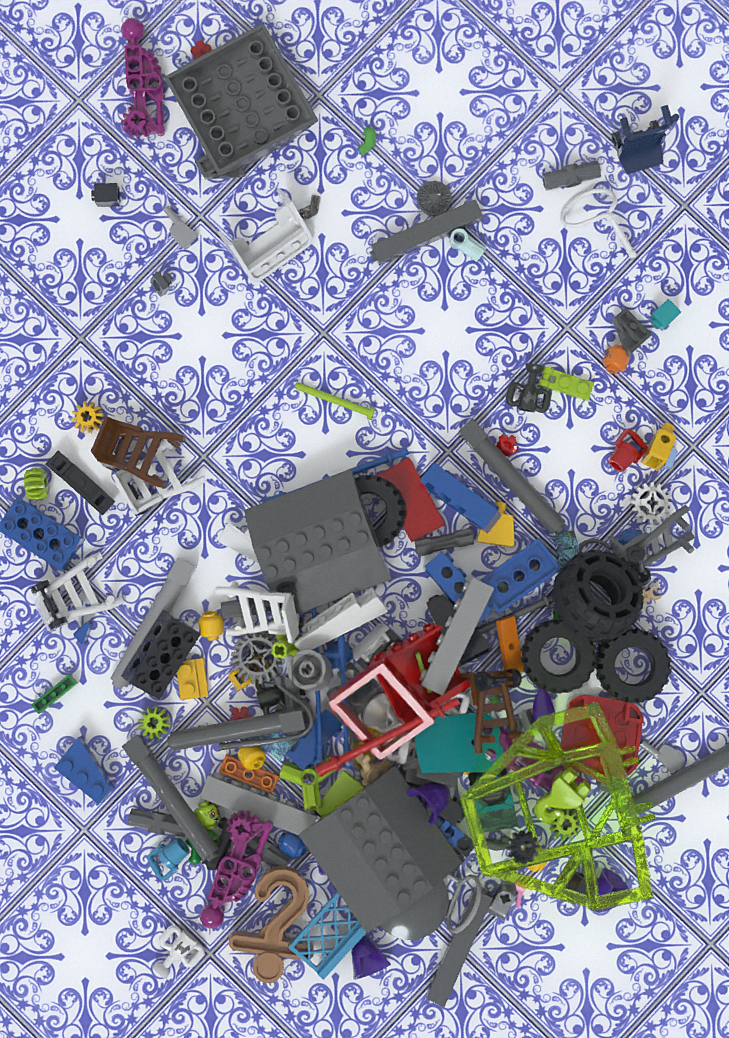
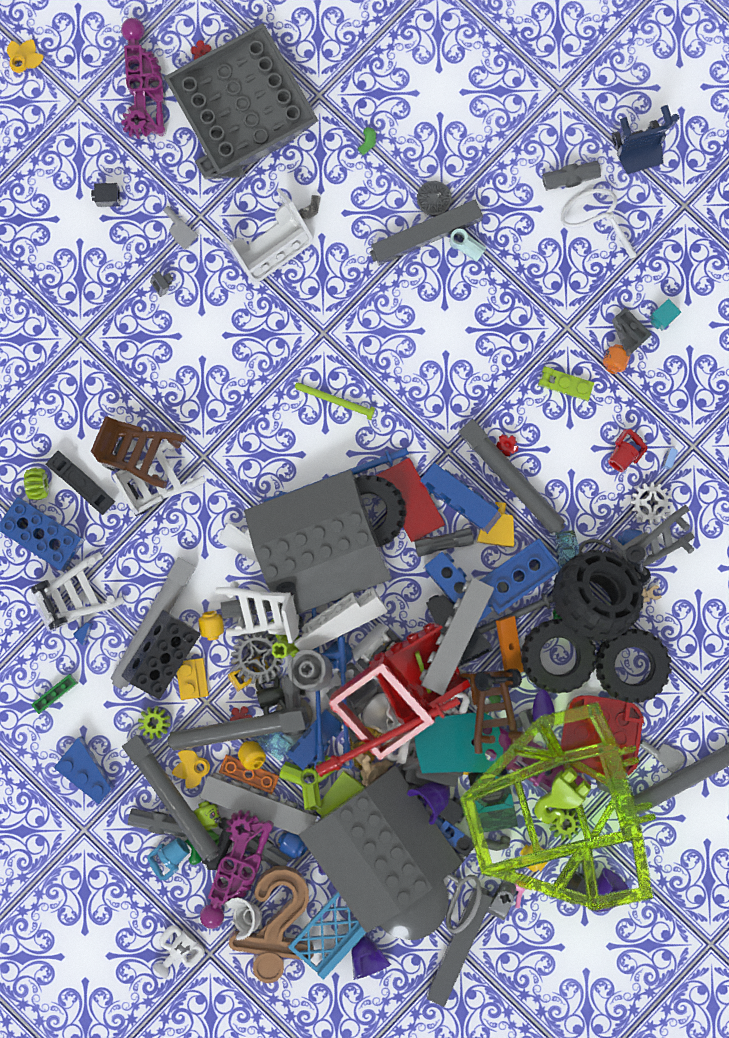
(24, 53): none -> yellow plate
(93, 412): yellow gear -> none
(188, 768): none -> yellow plate
(245, 916): none -> white helmet
(251, 743): dark grey piece -> none
(525, 839): black gear -> none
(529, 393): pearl dark grey piece -> none
(659, 447): yellow torso -> none

